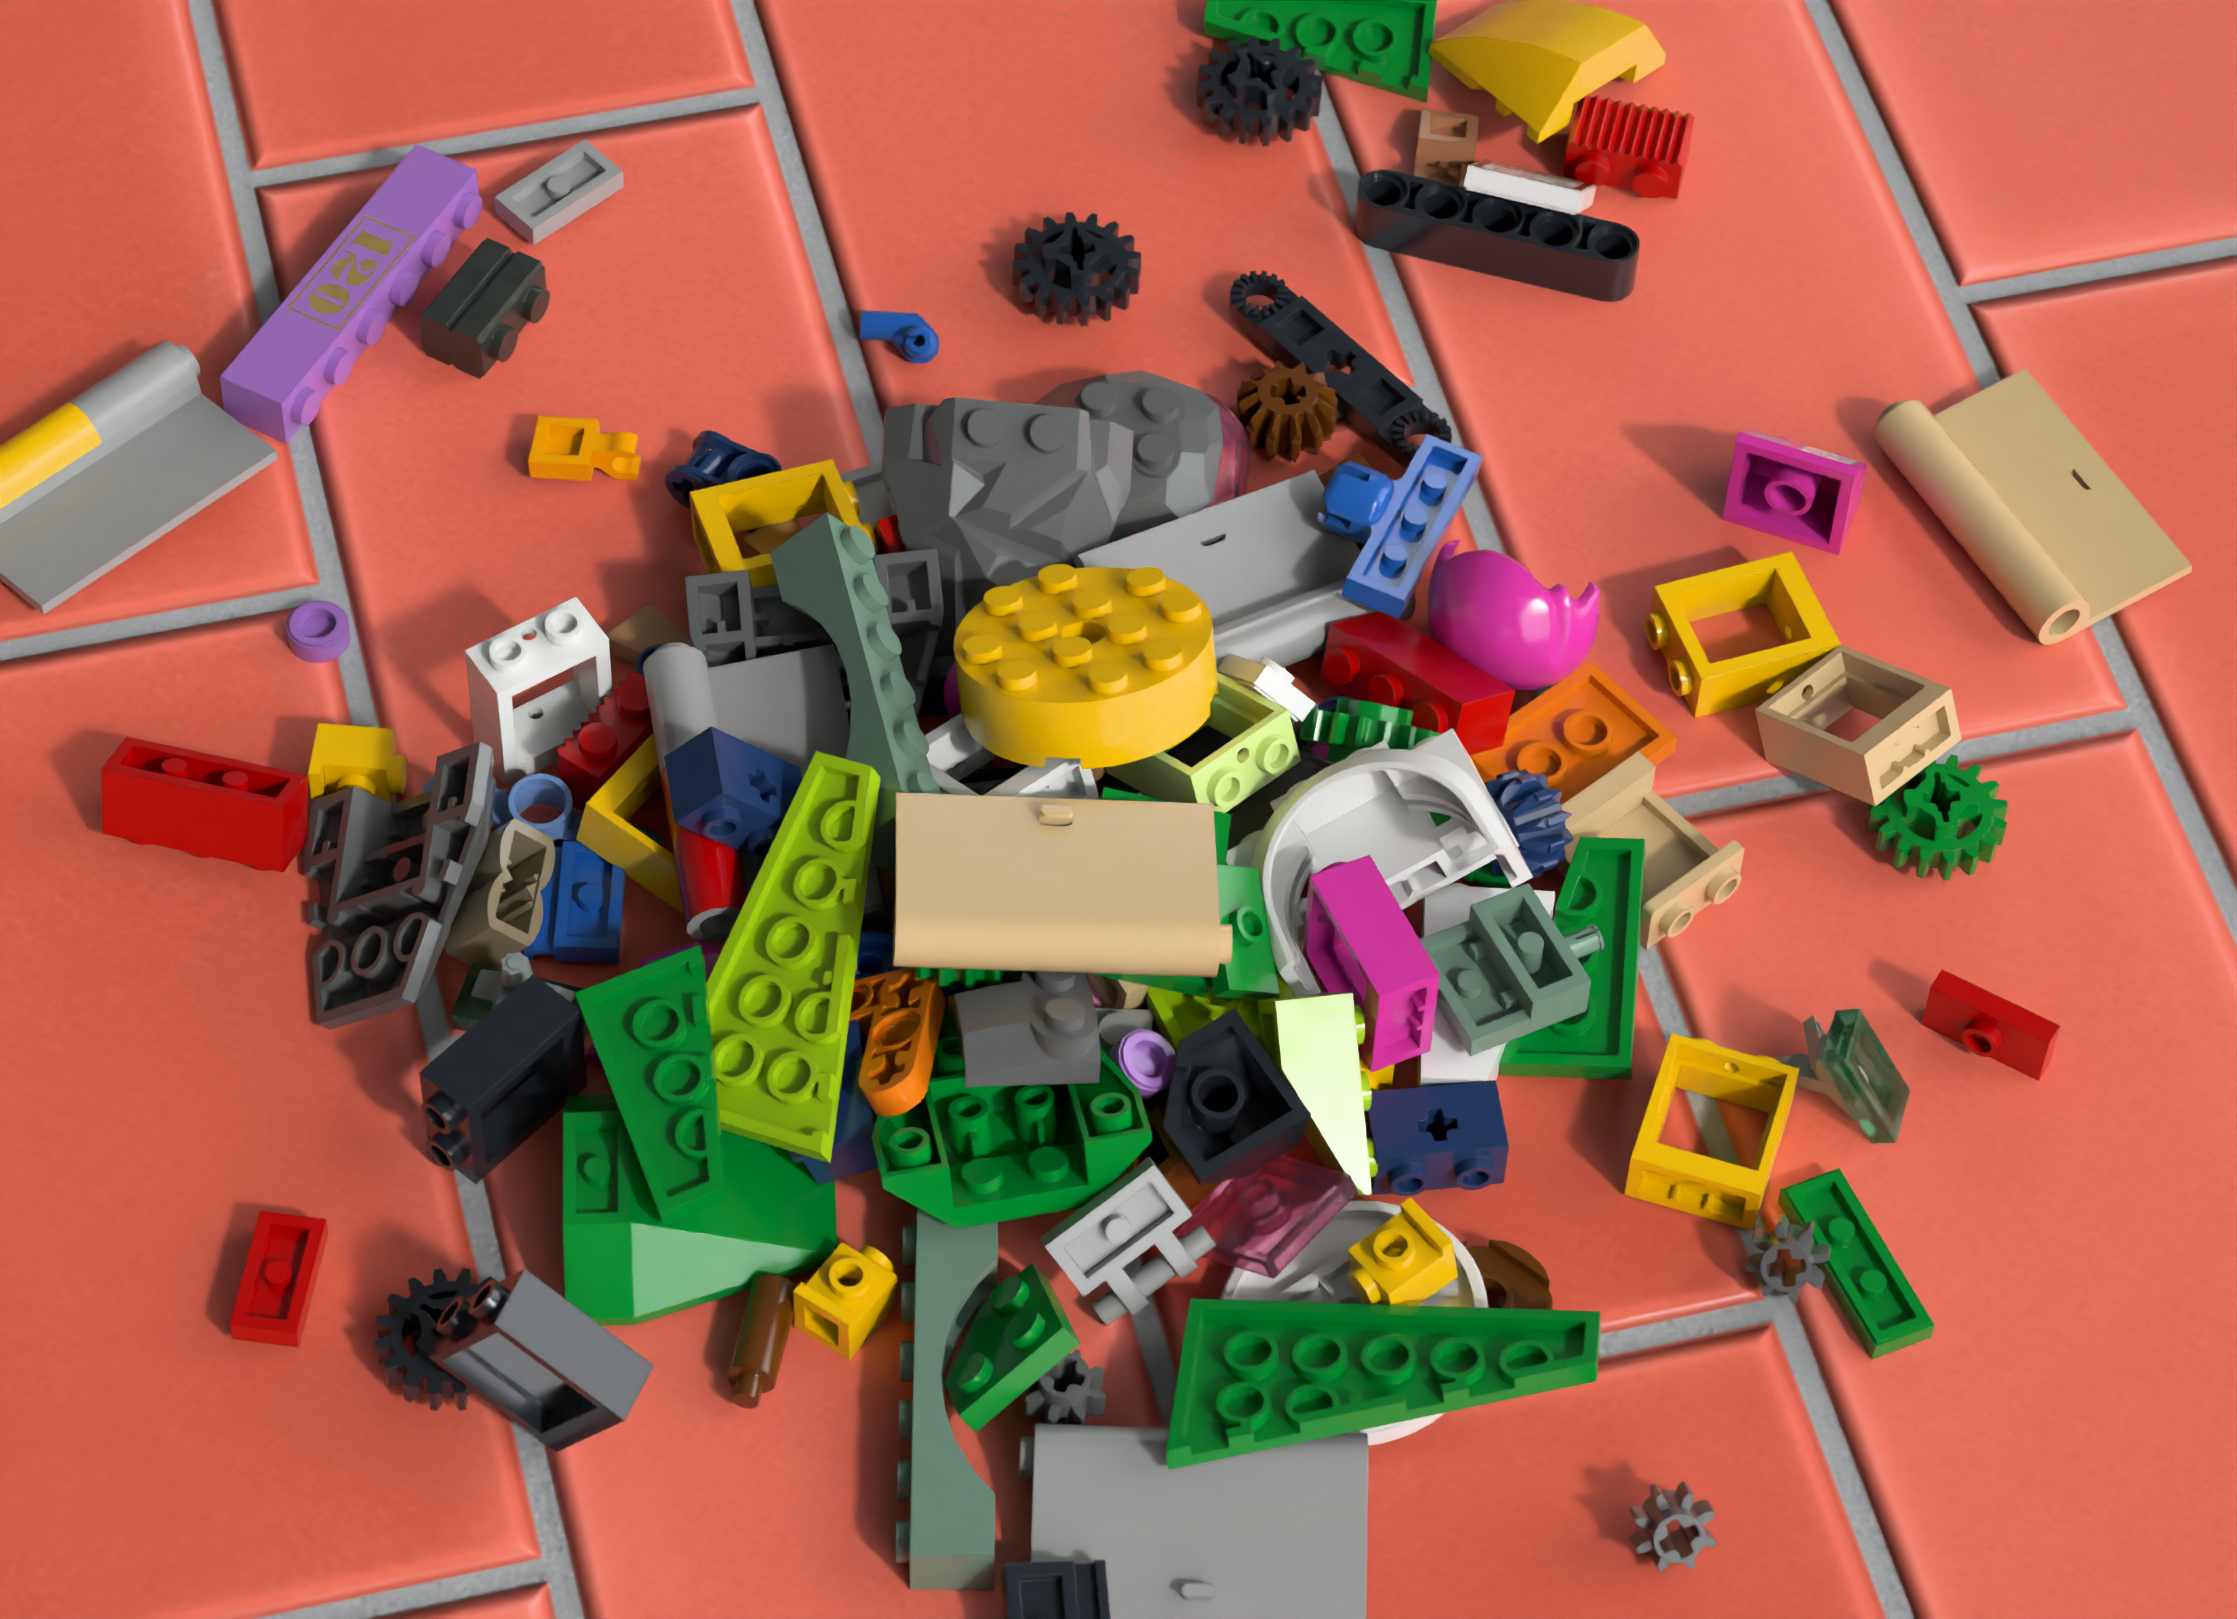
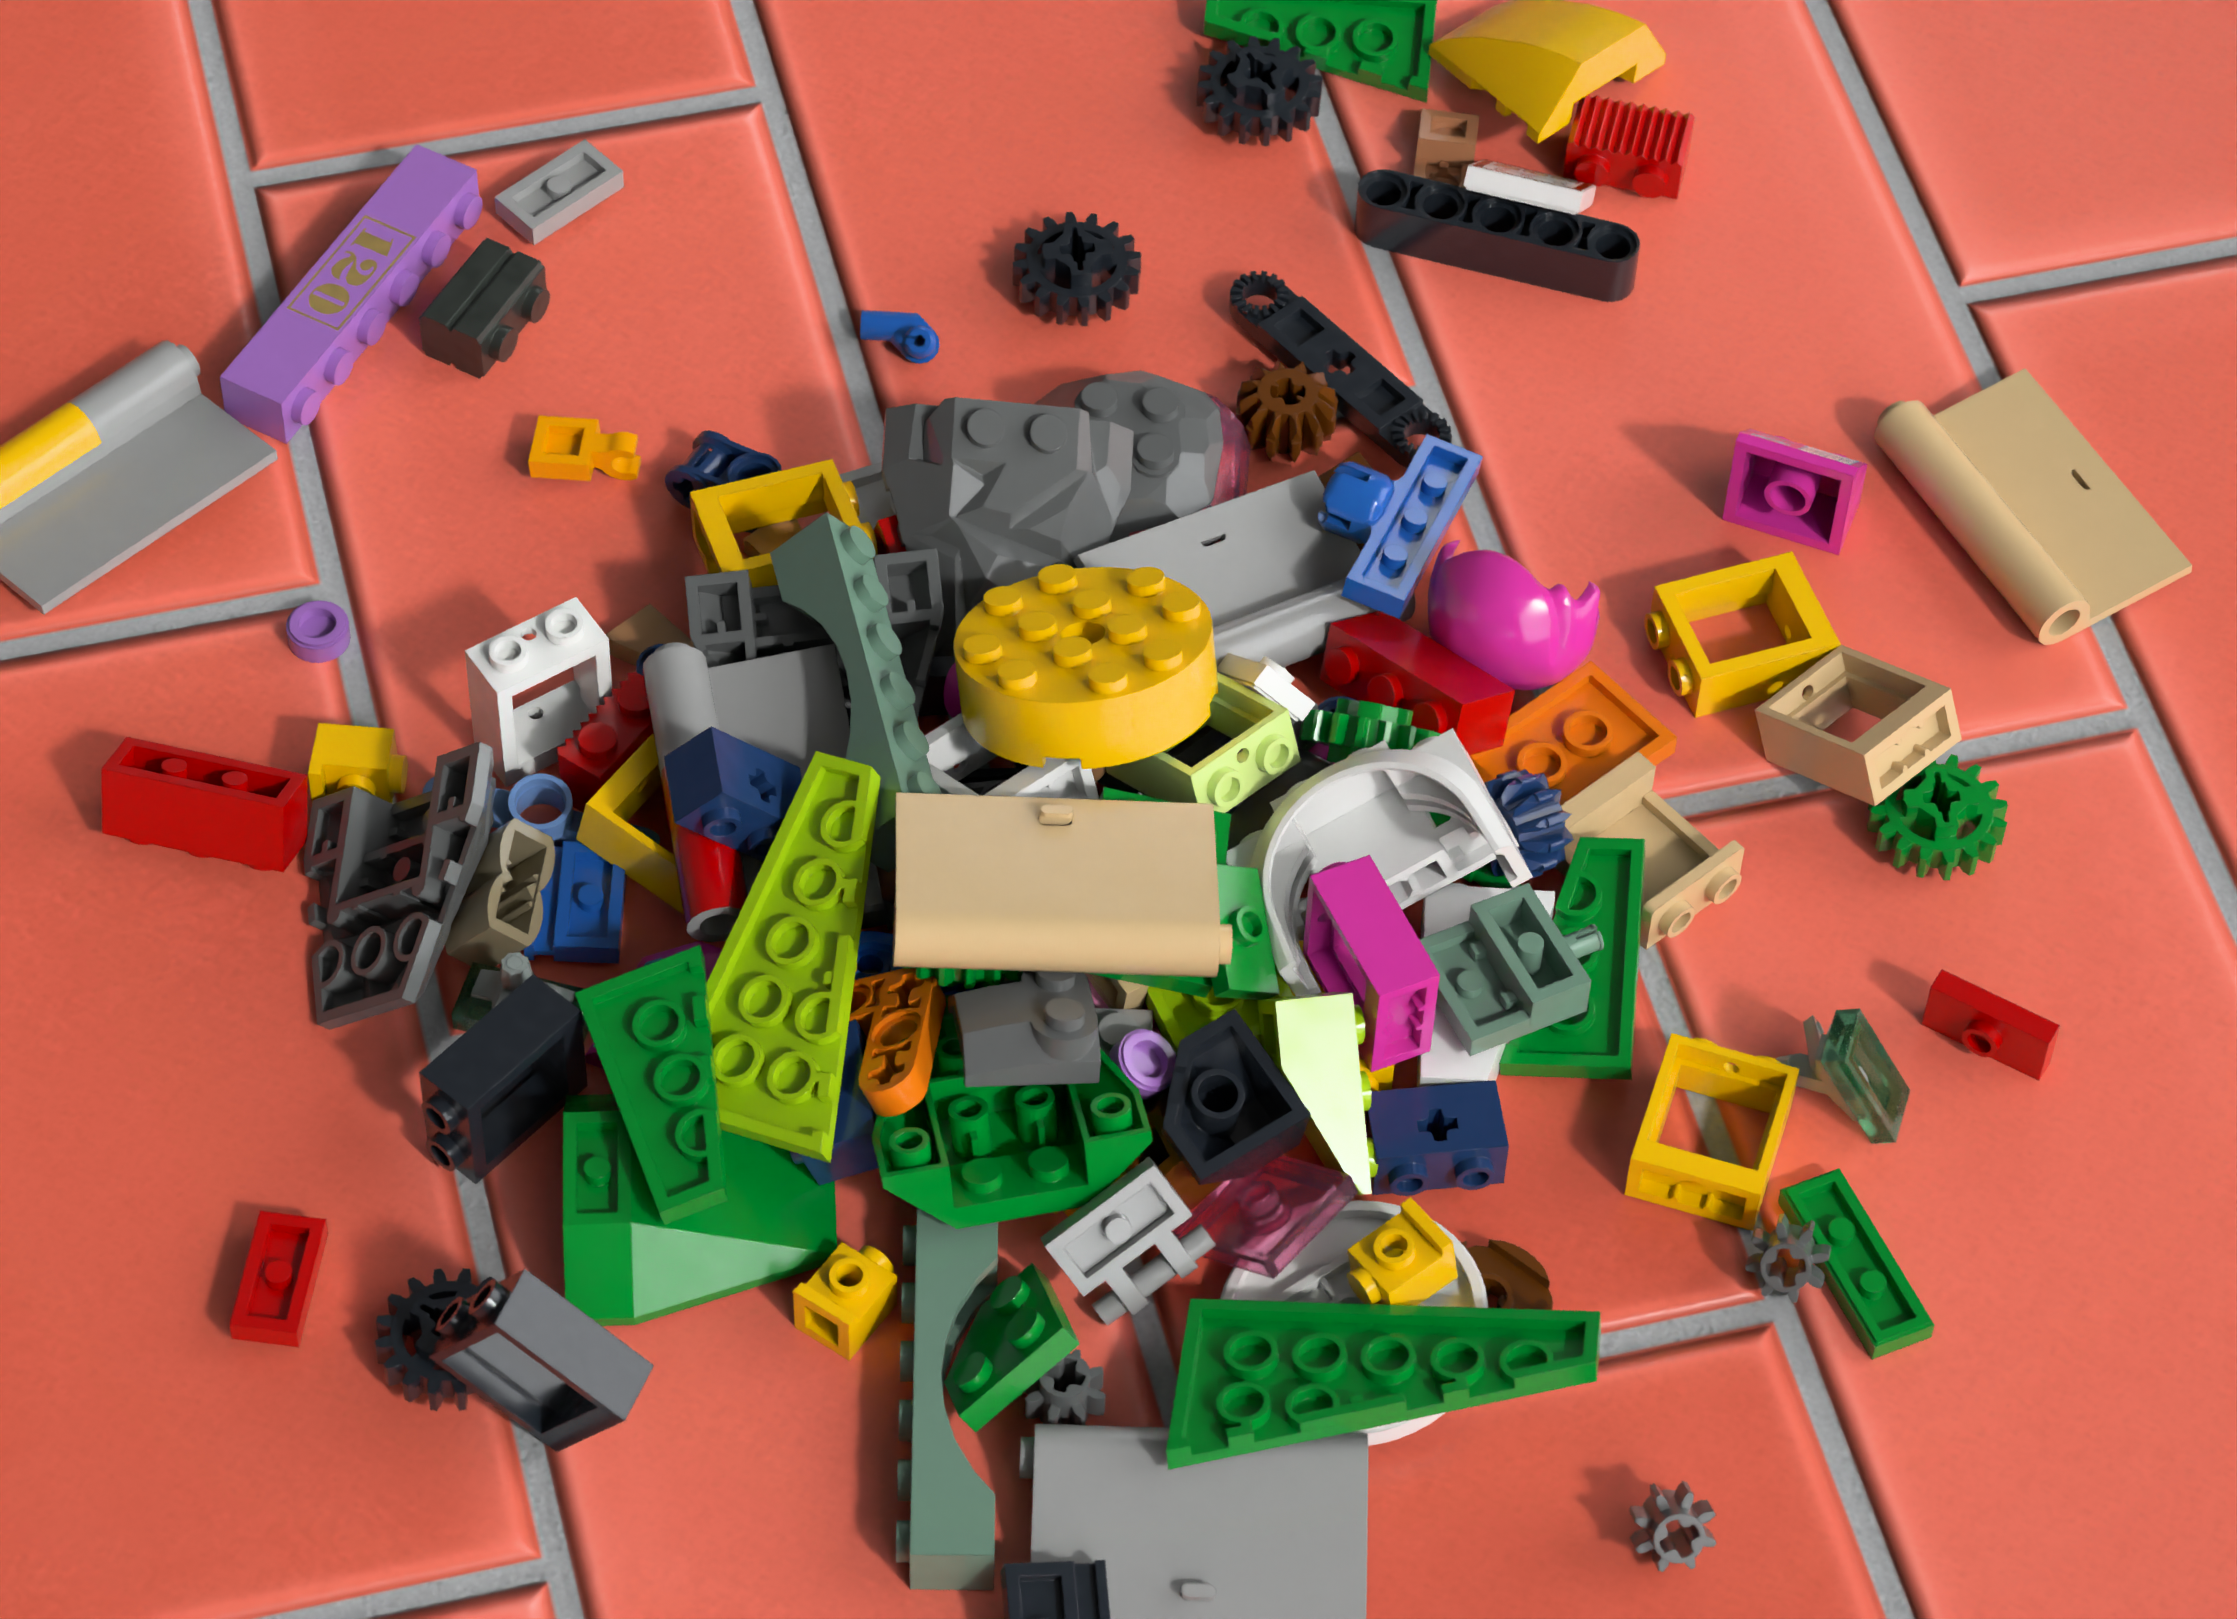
(761, 1339): reddish brown cylinder -> none

